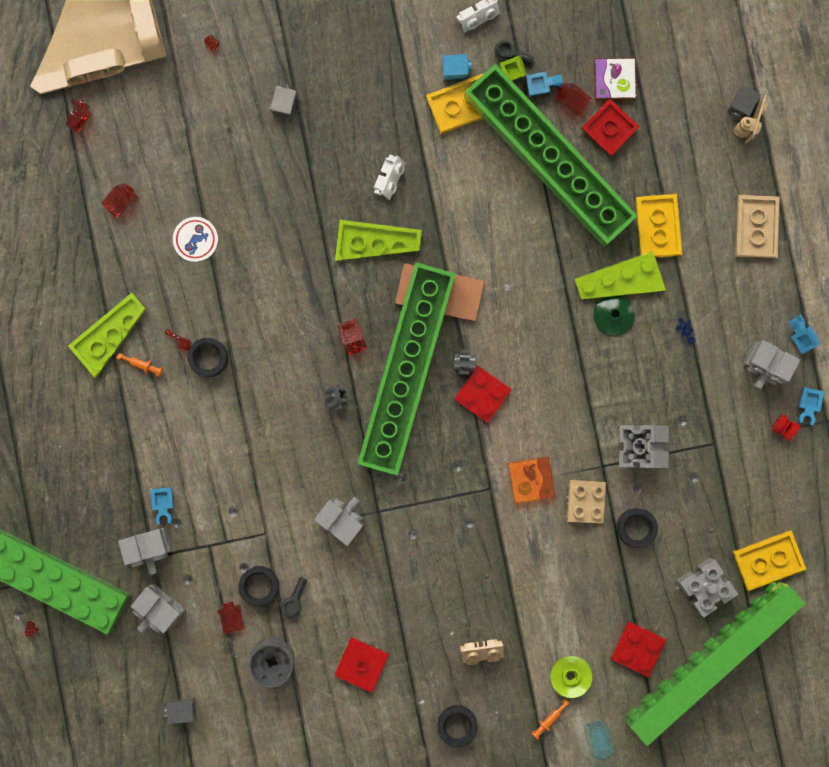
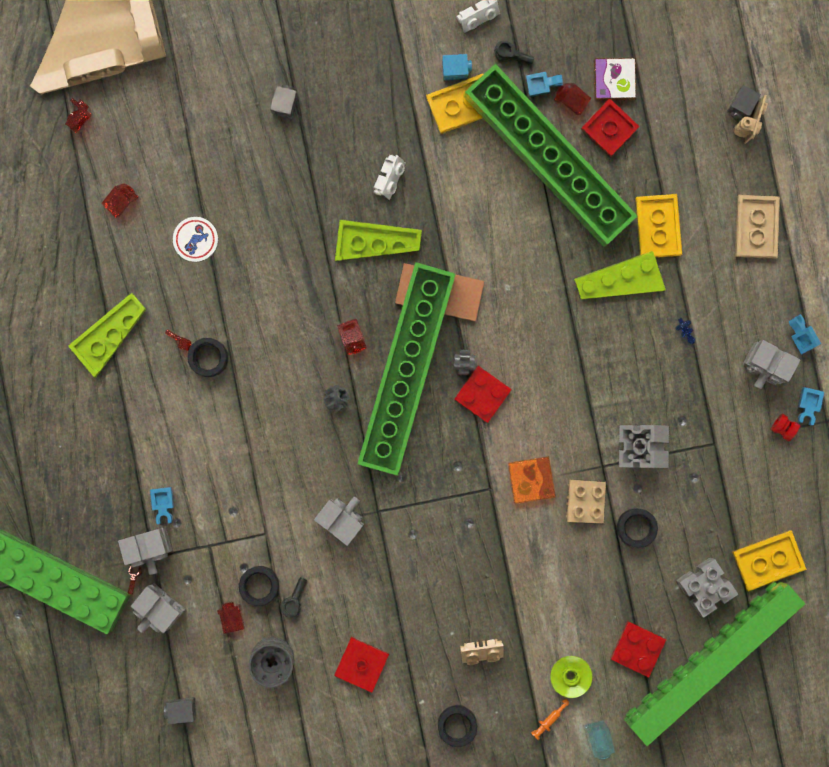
(30, 628): clear red rock -> none
(133, 578): none -> clear red hand
(146, 366): orange piece -> none
(211, 43): clear red rock -> none
(513, 68): lime plate -> none
(604, 319): dark green dish -> none

